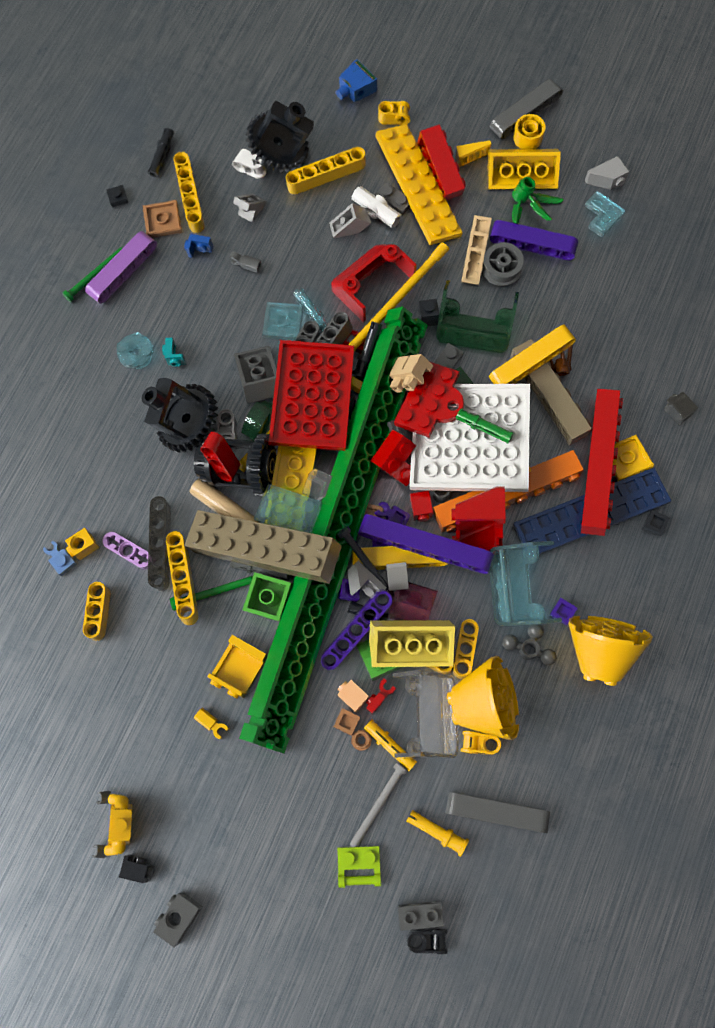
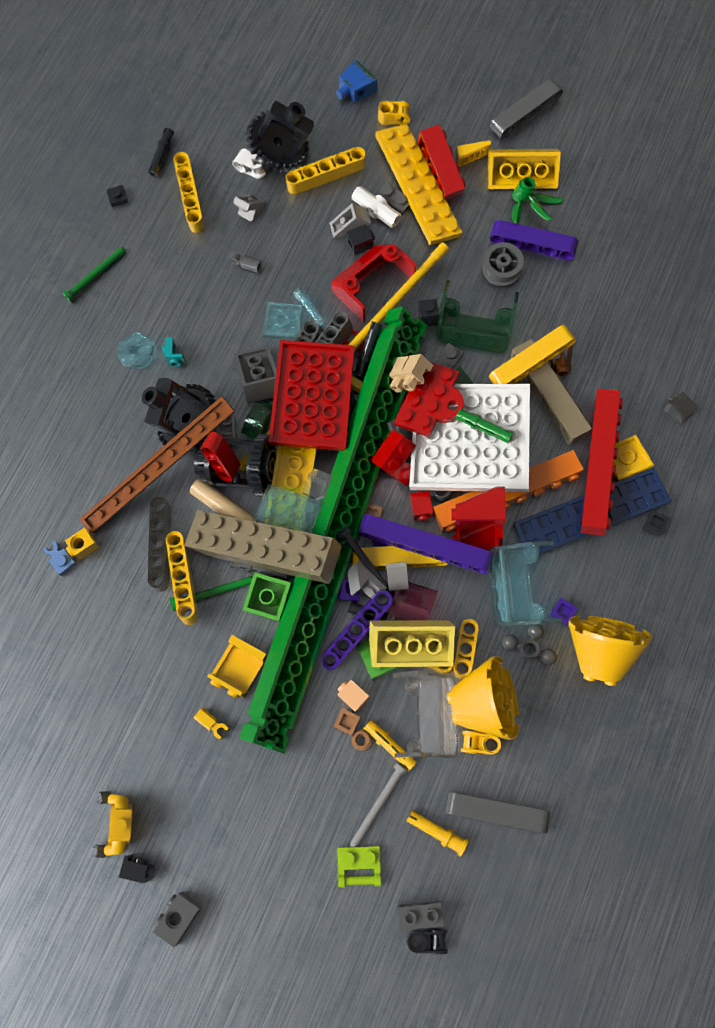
(91, 604): yellow beam -> none
(112, 547): lavender beam -> none
(121, 267): medium lavender beam -> none
(157, 465): none -> dark orange plate
(162, 219): medium nougat tile -> none
(198, 242): blue bracket -> none
(360, 239): none -> black brick
(375, 701): red plate -> none
(394, 514): dark purple plate -> none
(476, 250): tan slope -> none
(529, 131): yellow piece -> none
(607, 213): clear light blue plate -> none
(608, 174): light grey slope -> none

